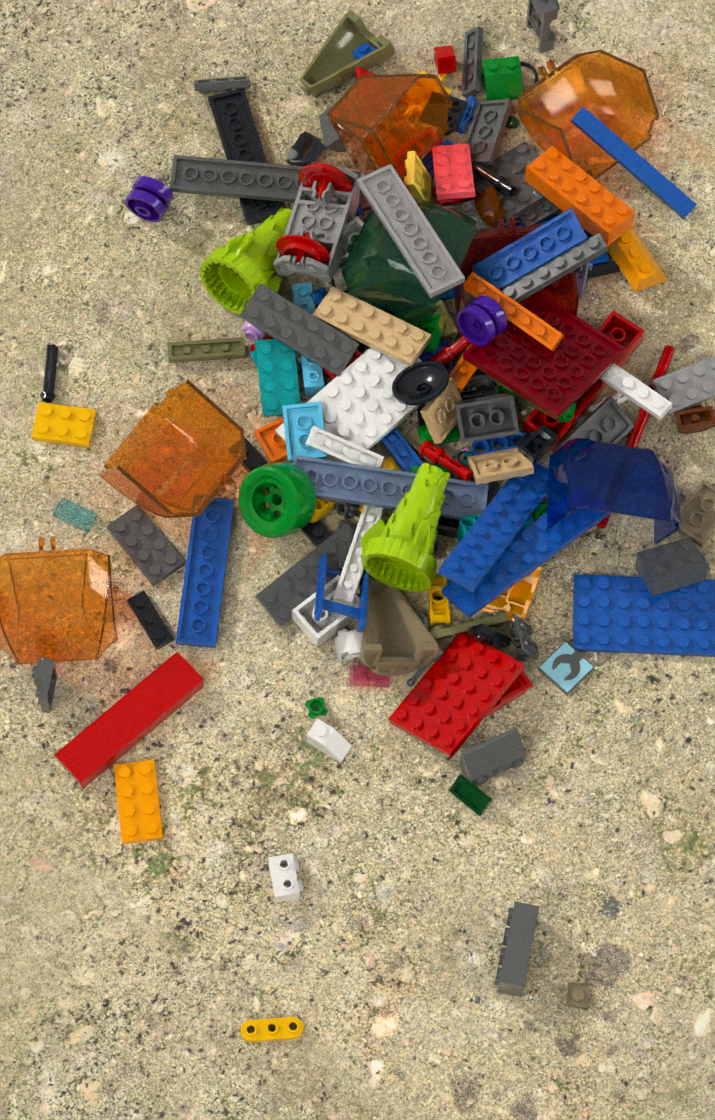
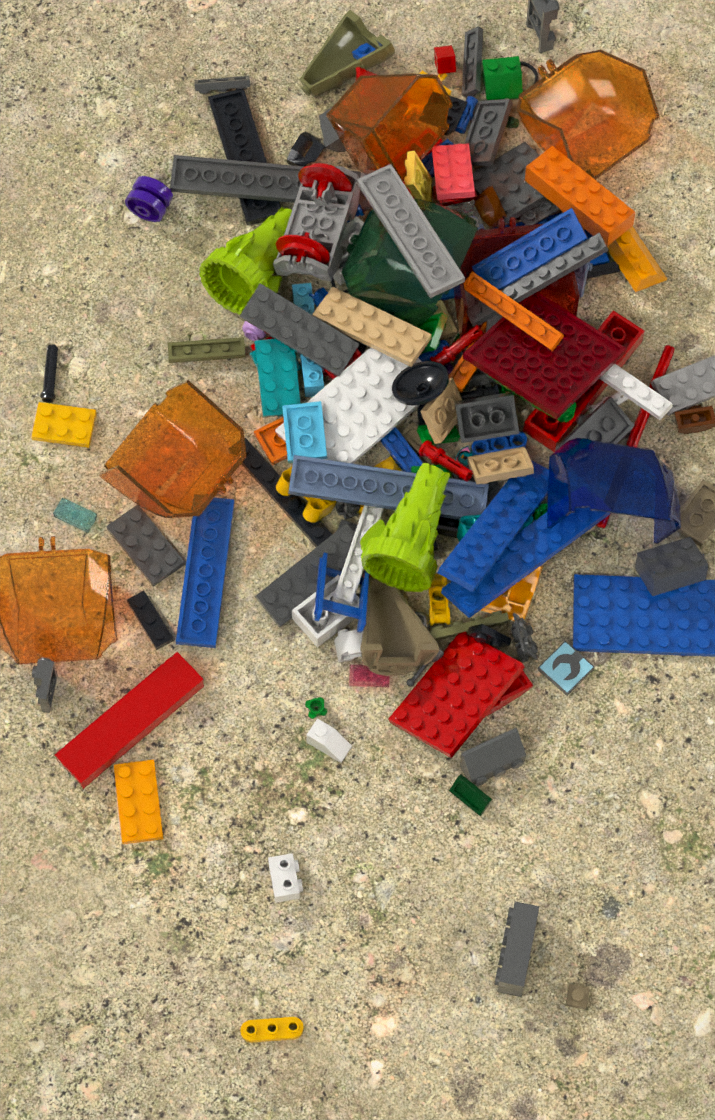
(290, 494): green wheel -> none
(342, 448): white plate -> none
(481, 320): dark purple wheel -> none
(499, 182): black pin -> none
(536, 443): black slope -> none
(633, 162): blue tile -> none

